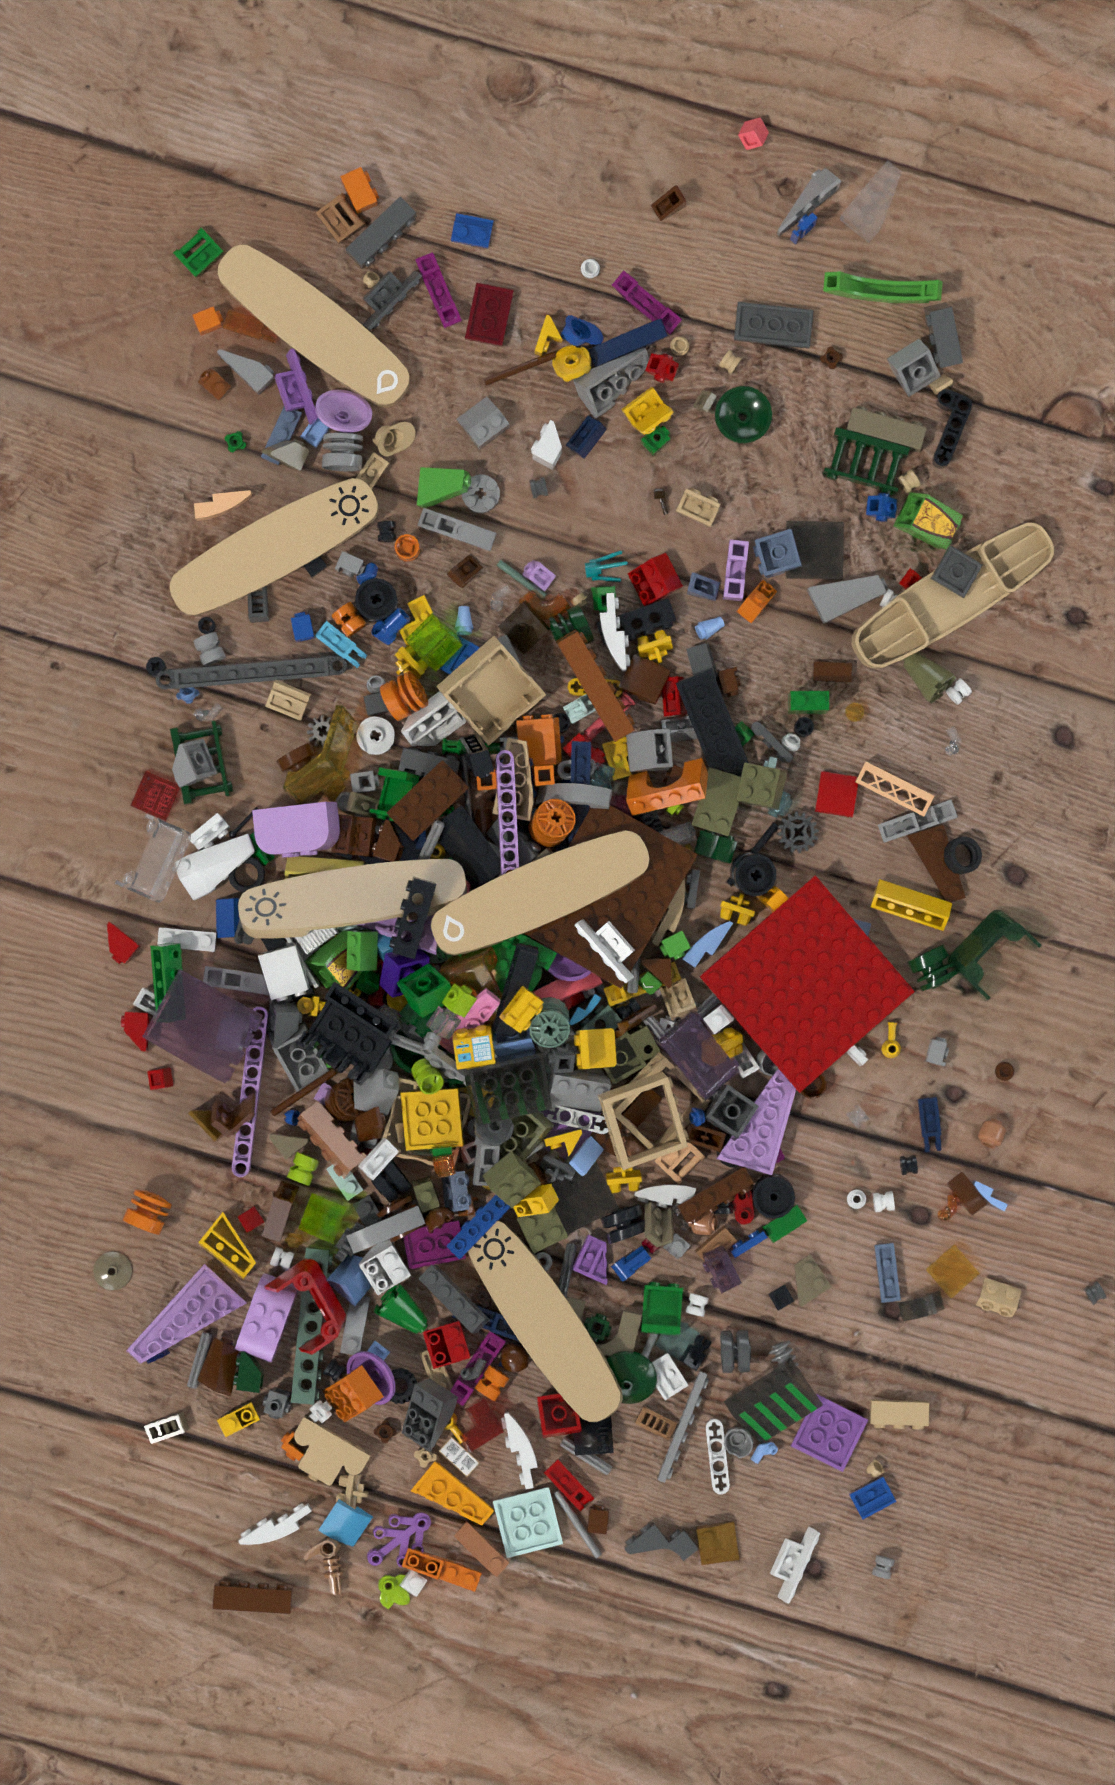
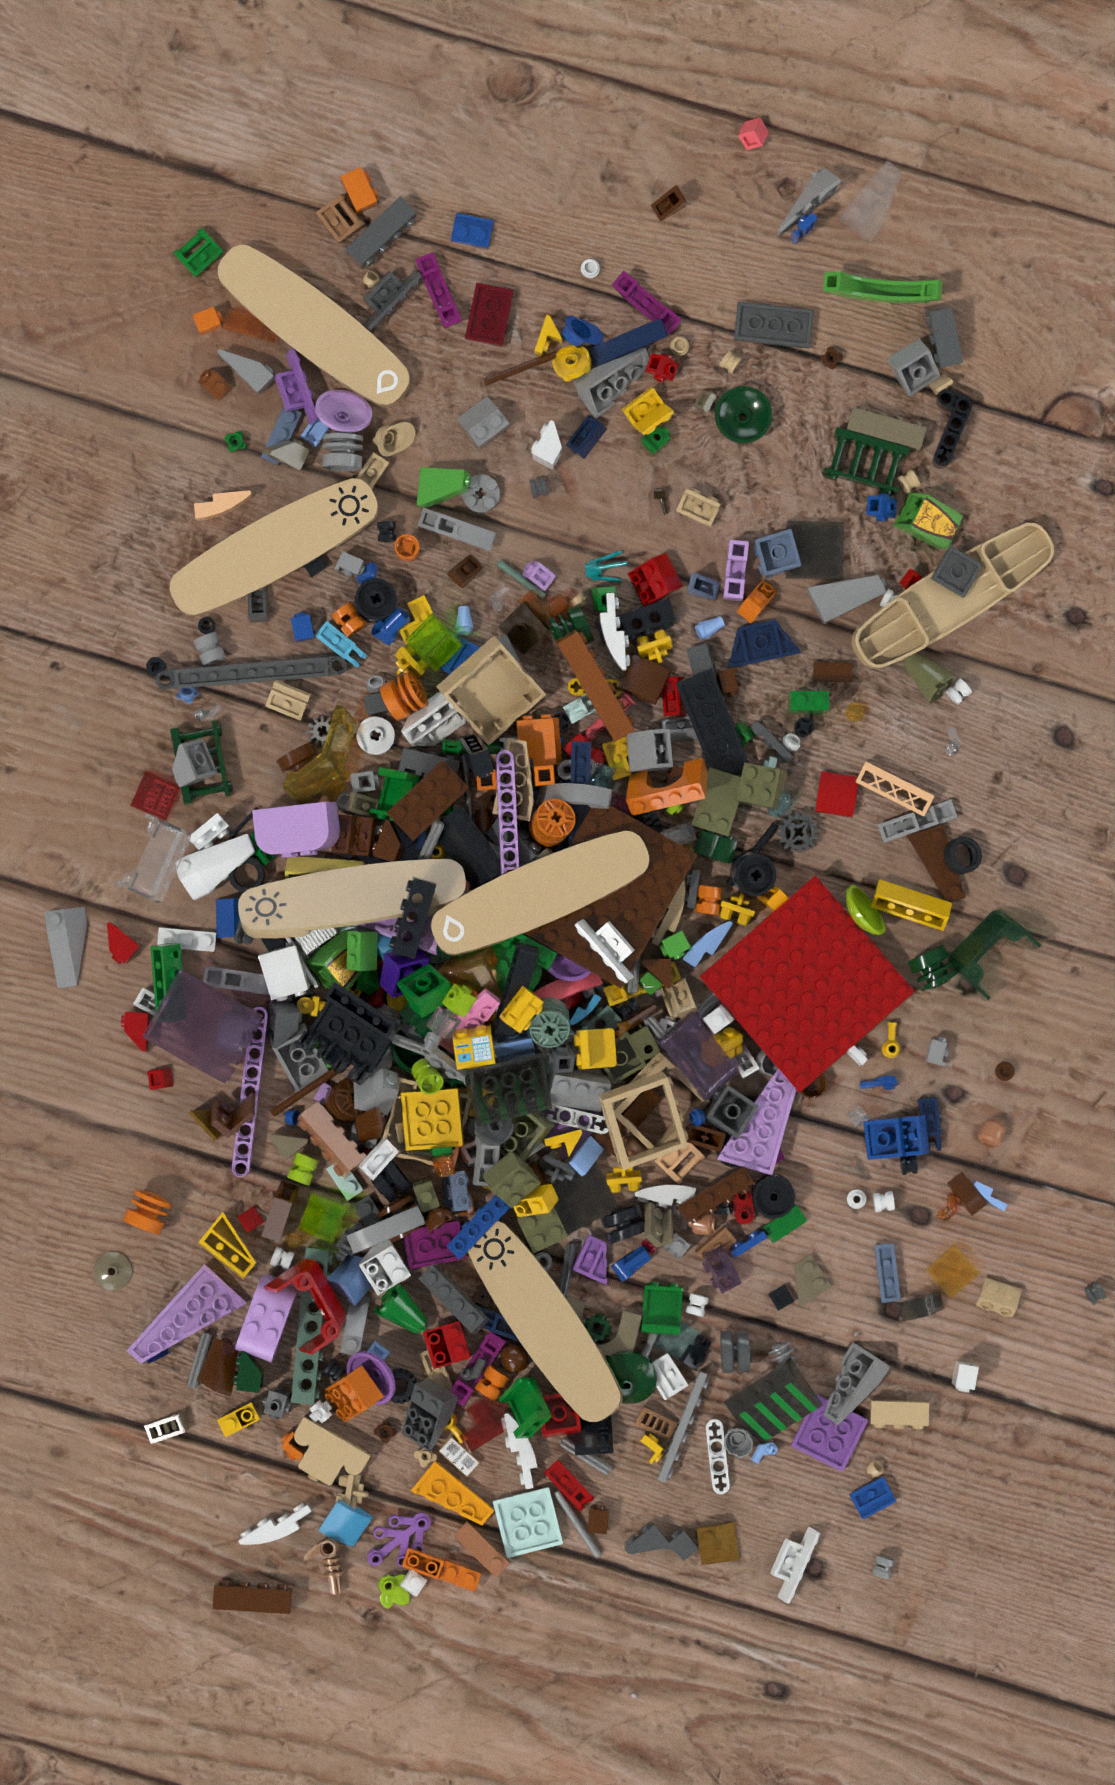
(66, 939): none -> light grey wedge
(526, 1406): none -> green panel
(652, 1442): none -> yellow bracket
(708, 900): none -> orange wheel
(760, 644): none -> dark blue wing
(858, 1378): none -> light grey wedge
(865, 916): none -> lime dish
(886, 1082): none -> blue plate
(896, 1137): none -> blue slope
(965, 1376): none -> white brick

